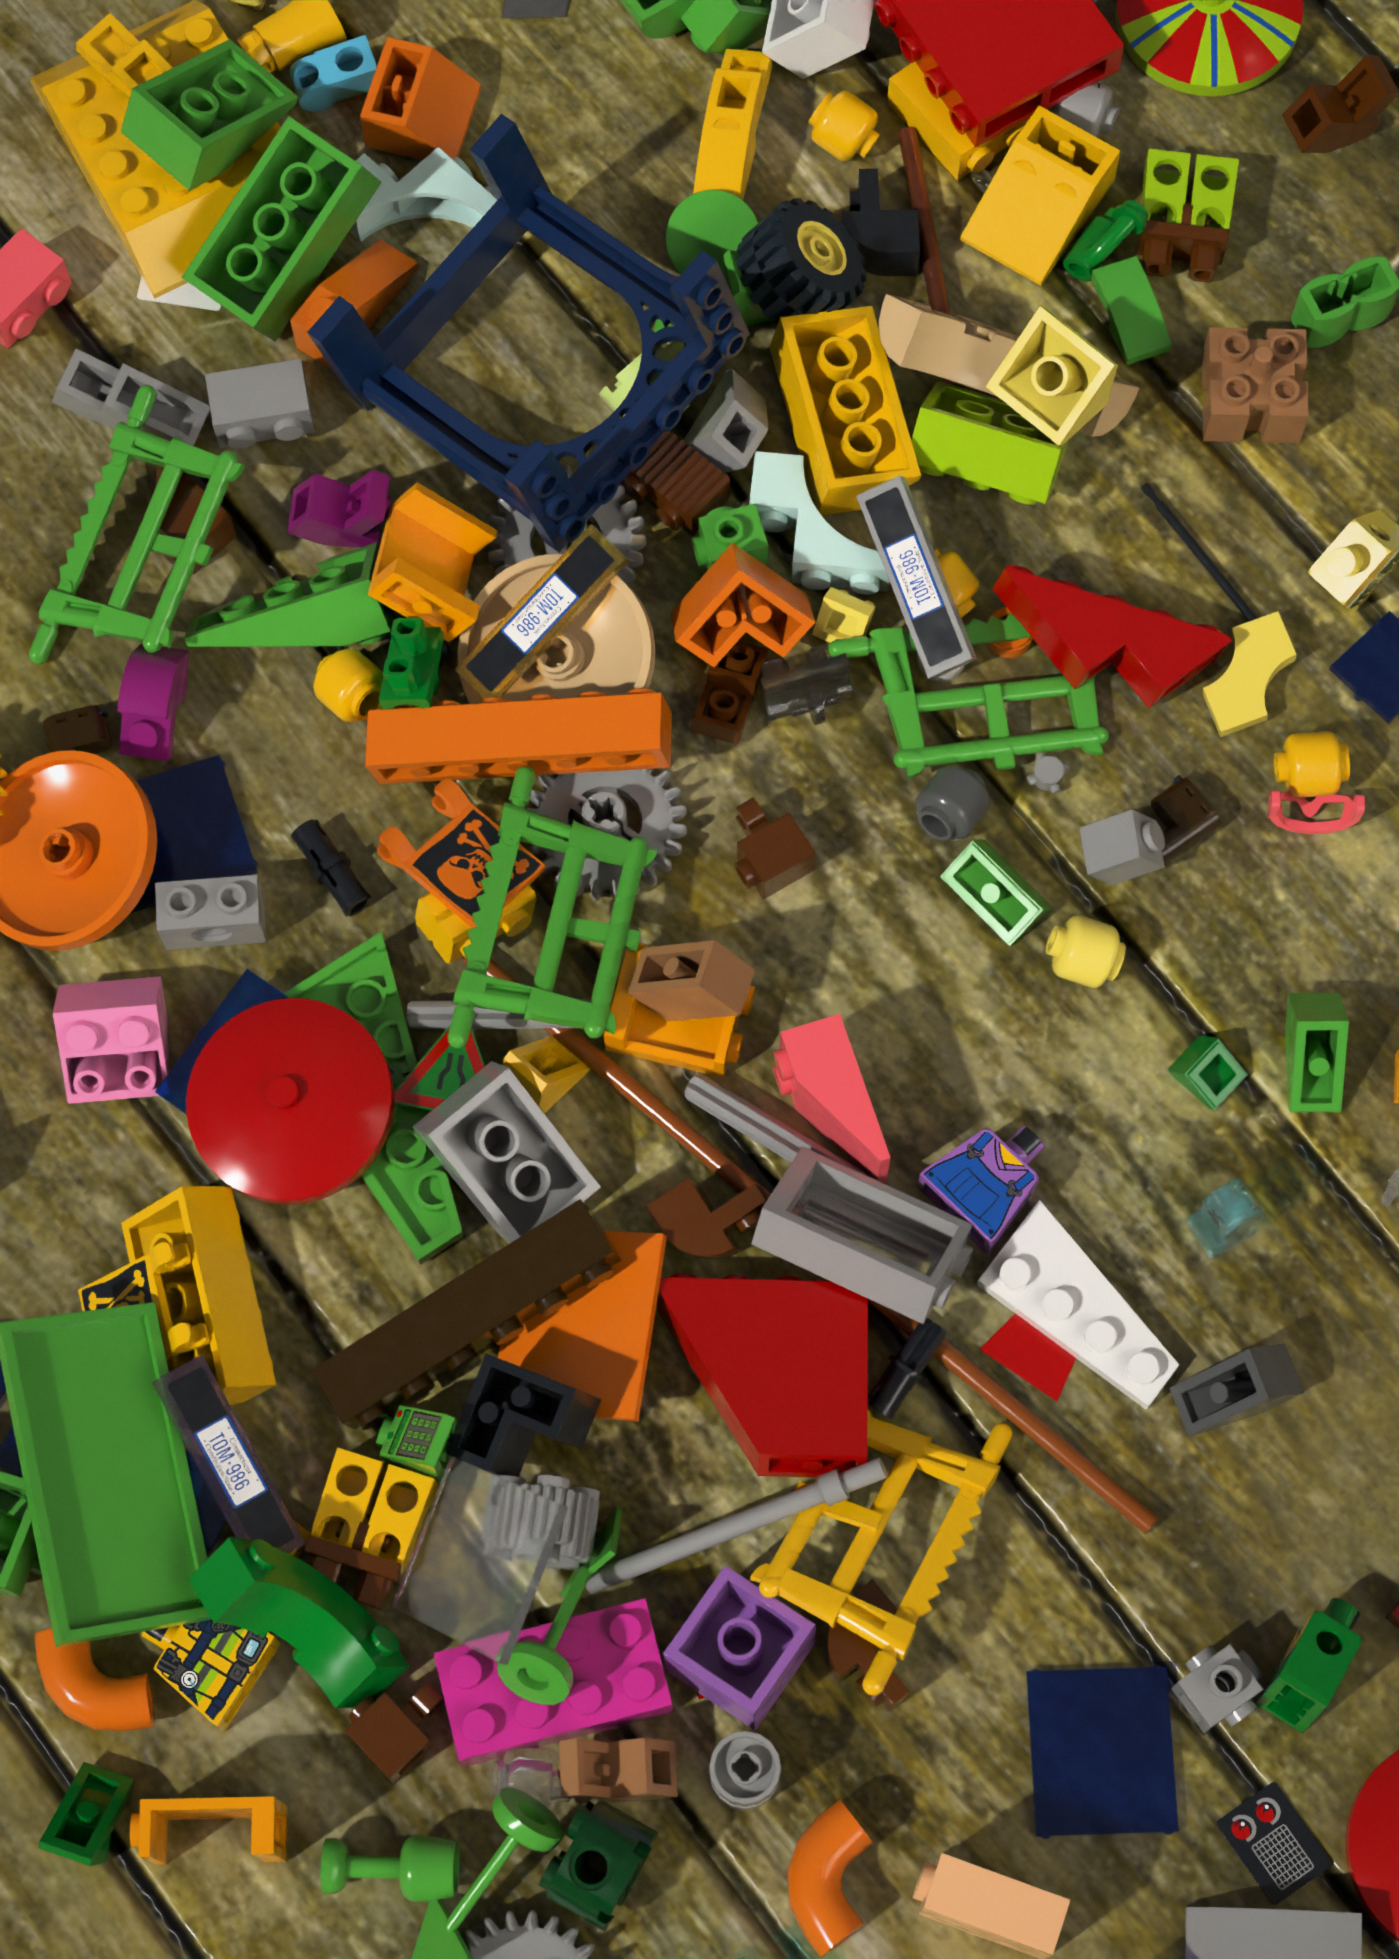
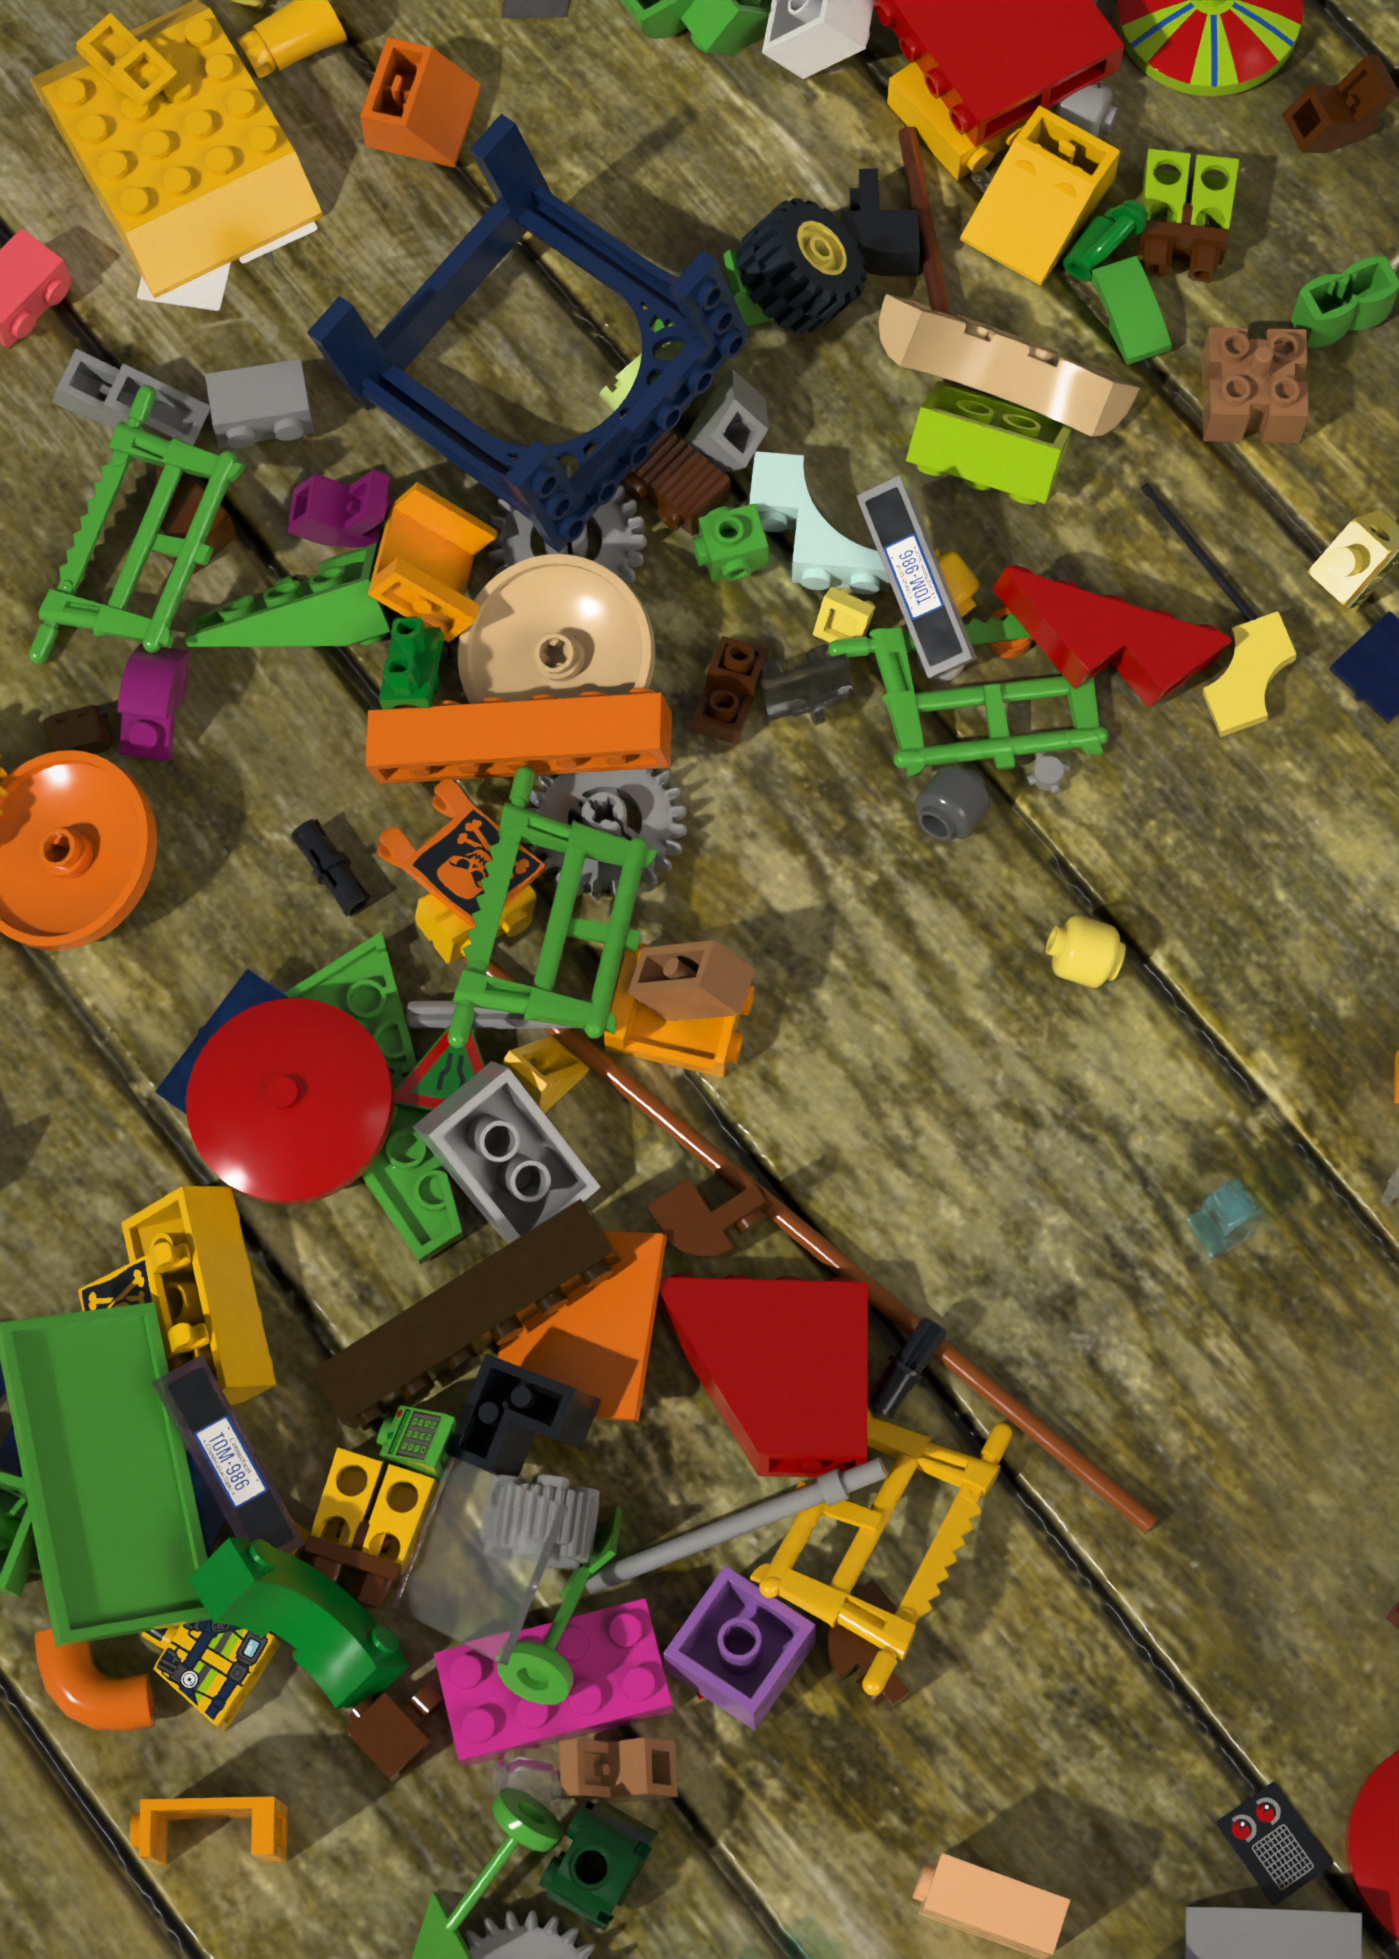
(87, 1815): green slope -> none
(112, 1038): bright pink slope -> none
(195, 827): clear blue piece -> none
(205, 112): bright green slope -> none
(210, 912): light grey brick -> none
(281, 229): bright green brick -> none
(333, 74): medium azure leg -> none
(348, 685): yellow head -> none
(365, 282): orange slope -> none
(425, 1869): bright green piece -> none
(432, 189): light aqua arch -> none
(542, 614): tile -> none
(707, 223): bright green piece -> none
(732, 122): yellow slope -> none
(738, 598): orange brick -> none
(744, 1770): light grey wheel -> none
(752, 1120): light grey axle -> none
(772, 852): reddish brown brick -> none
(817, 1876): orange cylinder -> none
(829, 1092): coral slope -> none
(842, 405): yellow slope -> none
(844, 126): yellow head -> none
(864, 1235): light grey piece -> none
(984, 1182): torso -> none
(996, 891): bright green slope -> none
(1031, 1356): red sticker -> none
(1054, 377): light yellow slope -> none
(1071, 1302): white wing -> none
(1101, 1752): clear blue piece -> none
(1122, 847): light grey brick -> none
(1185, 815): dark brown piece -> none
(1205, 1700): light grey brick -> none
(1208, 1071): green slope -> none
(1236, 1389): dark grey slope -> none
(1312, 764): yellow head -> none
(1312, 1666): green torso -> none
(1315, 1051): bright green slope -> none
(1352, 812): coral helmet -> none

